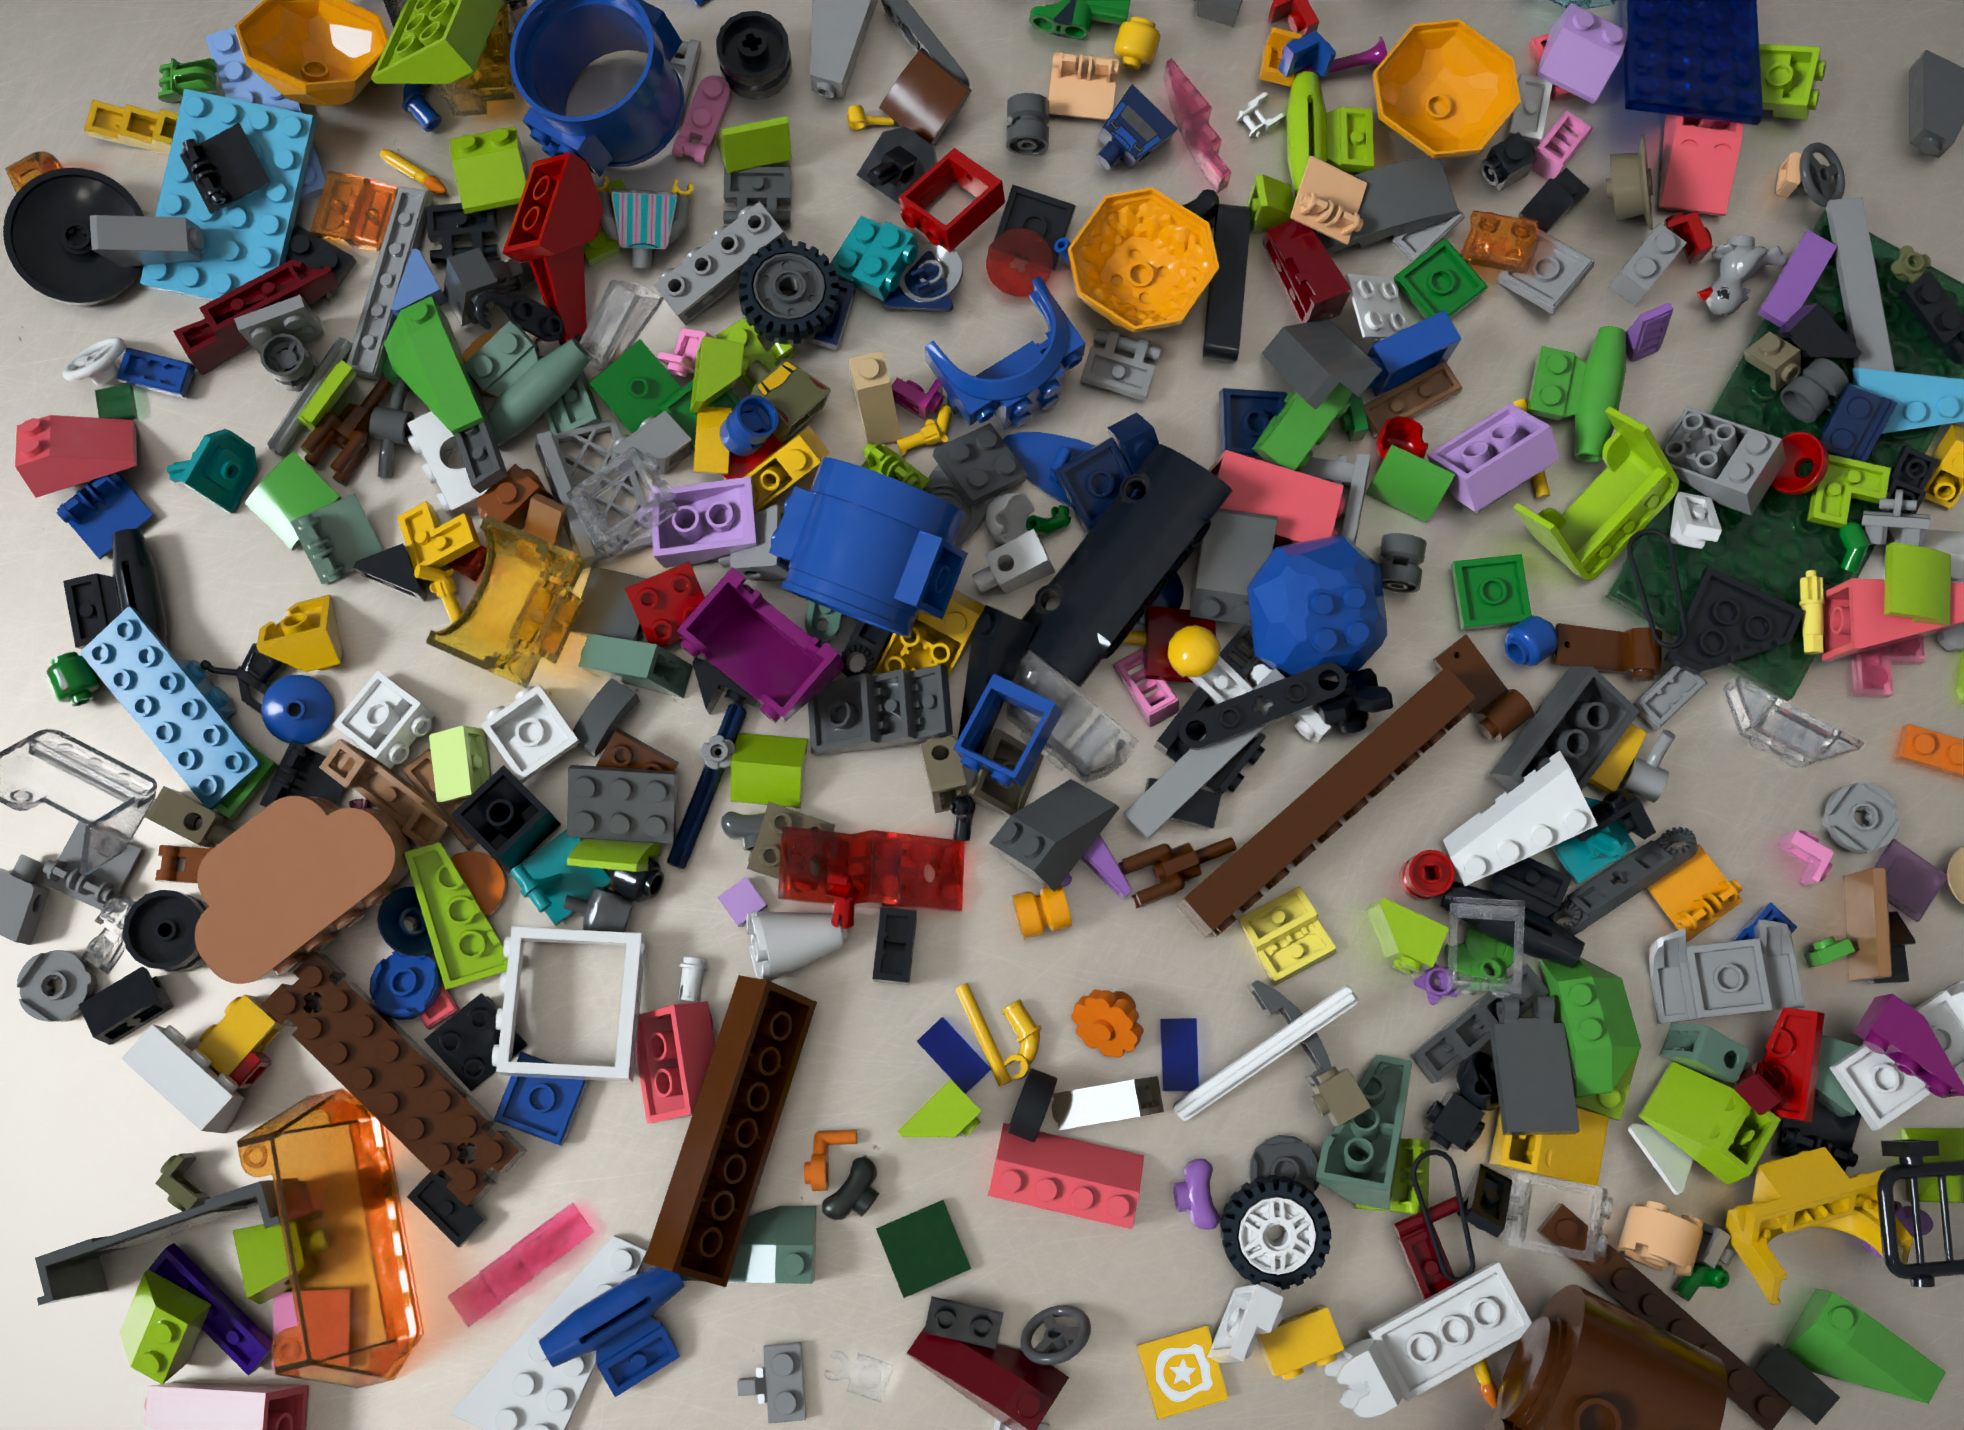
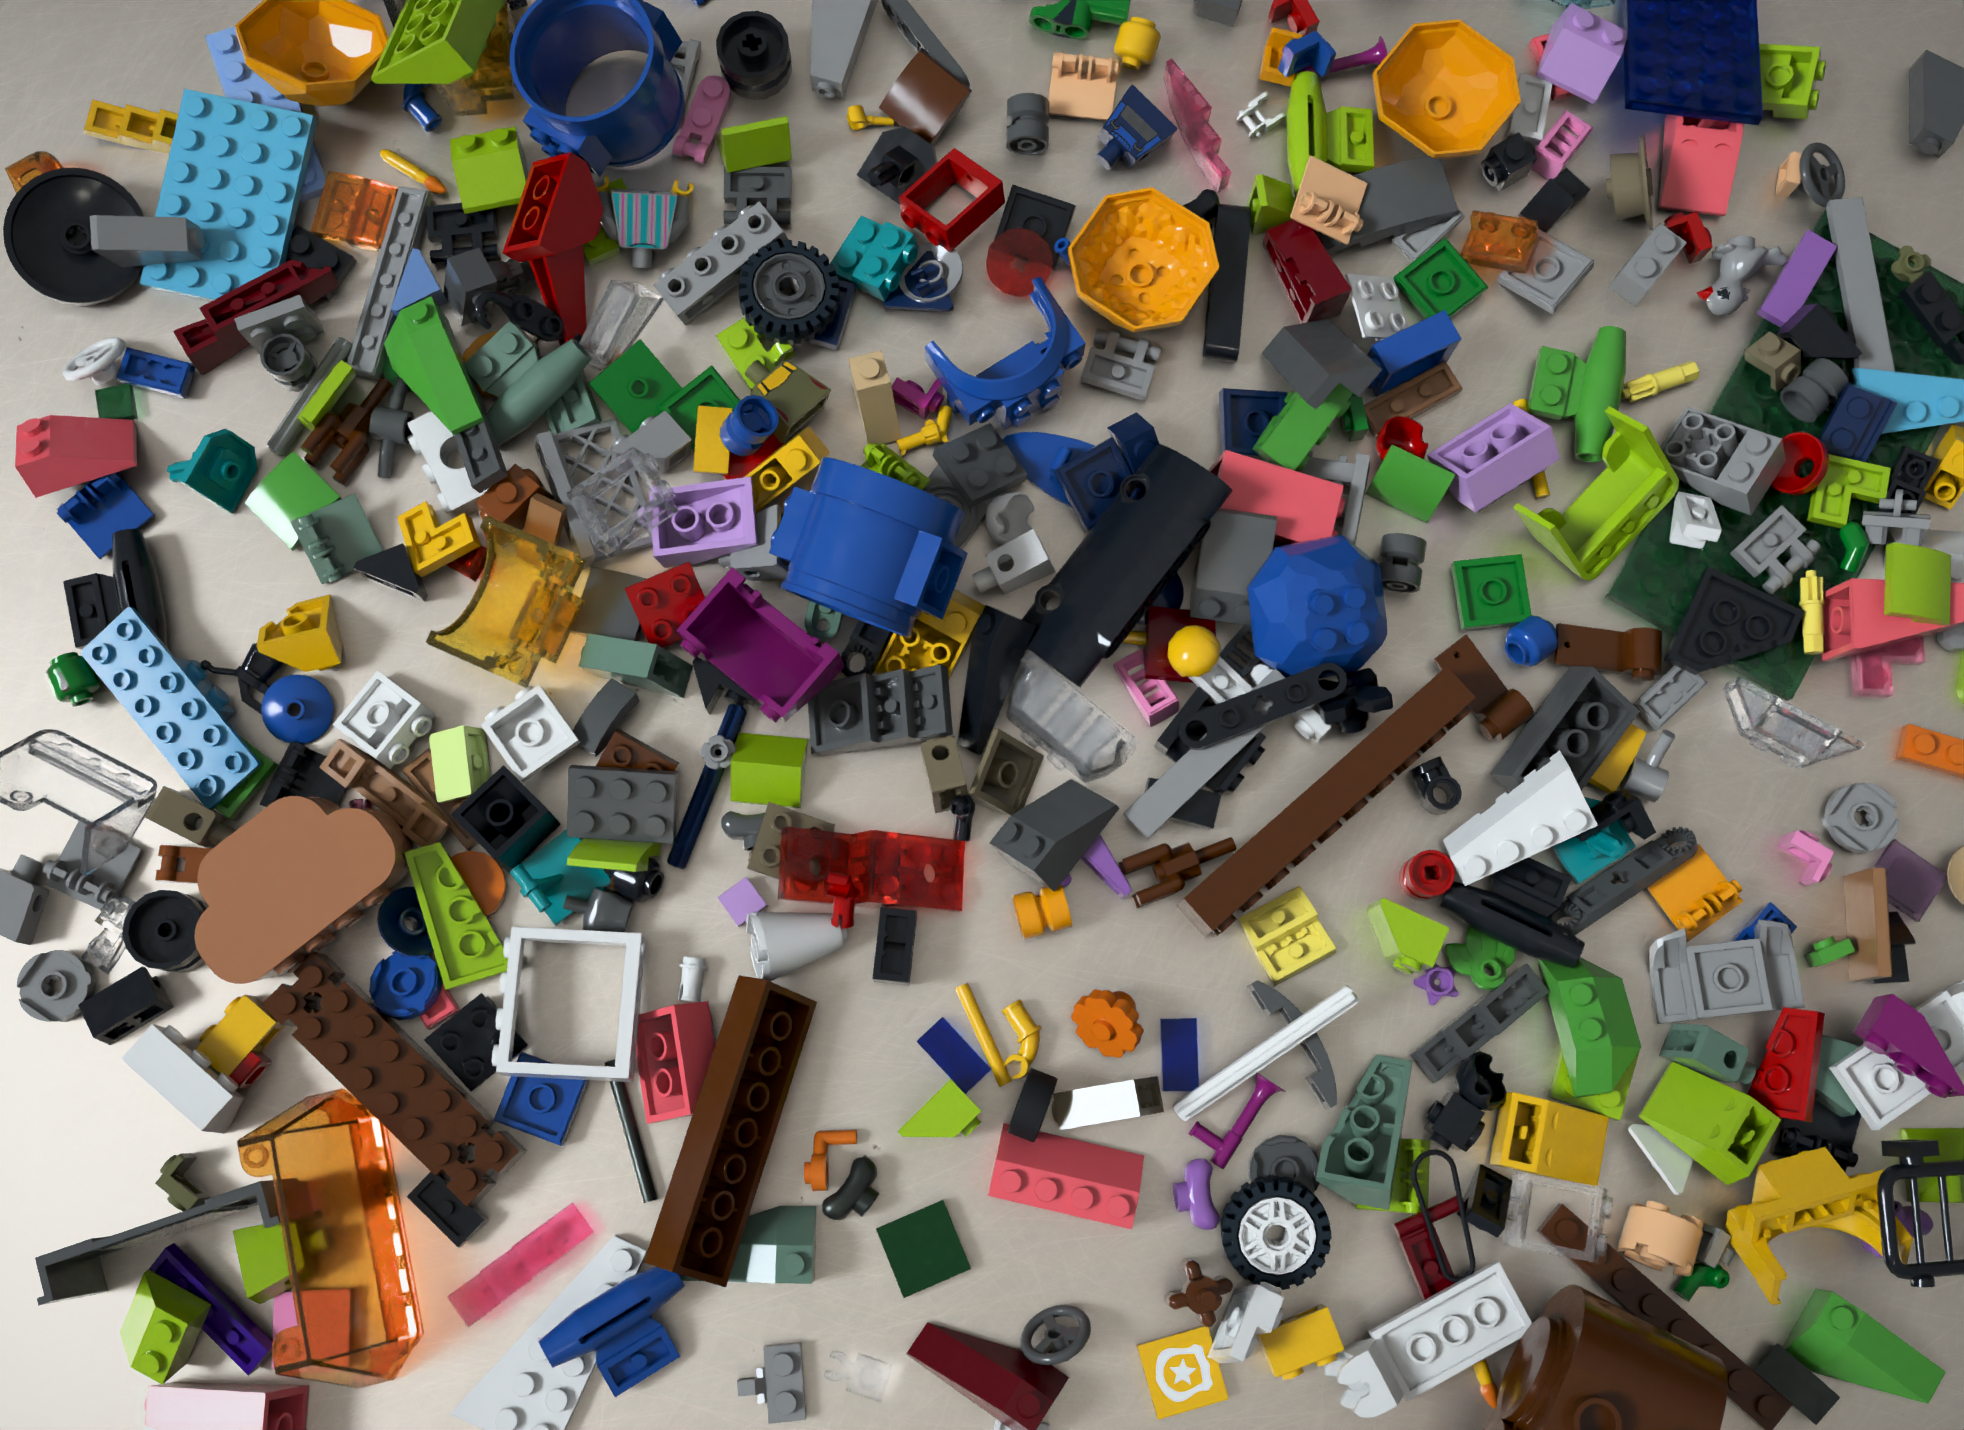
(192, 75): bright green arm -> none
(224, 167): black hinge -> none
(443, 587): yellow piece -> none
(632, 1139): none -> pearl dark grey bar
(684, 354): bright pink bracket -> none
(716, 370): lime slope -> none
(963, 1322): black hinge -> none
(996, 691): blue window -> none
(1047, 526): green arm -> none
(1199, 1293): none -> reddish brown plant
(1226, 1147): none -> magenta piece
(1338, 1096): dark tan brick -> none
(1432, 775): none -> black piece
(1489, 910): clear window -> none
(1533, 1070): dark grey tile -> none
(1648, 332): medium lavender slope -> none
(1660, 381): none -> light yellow piece
(1676, 583): black piece -> none
(1759, 1088): dark red slope -> none
(1768, 541): none -> light grey plate

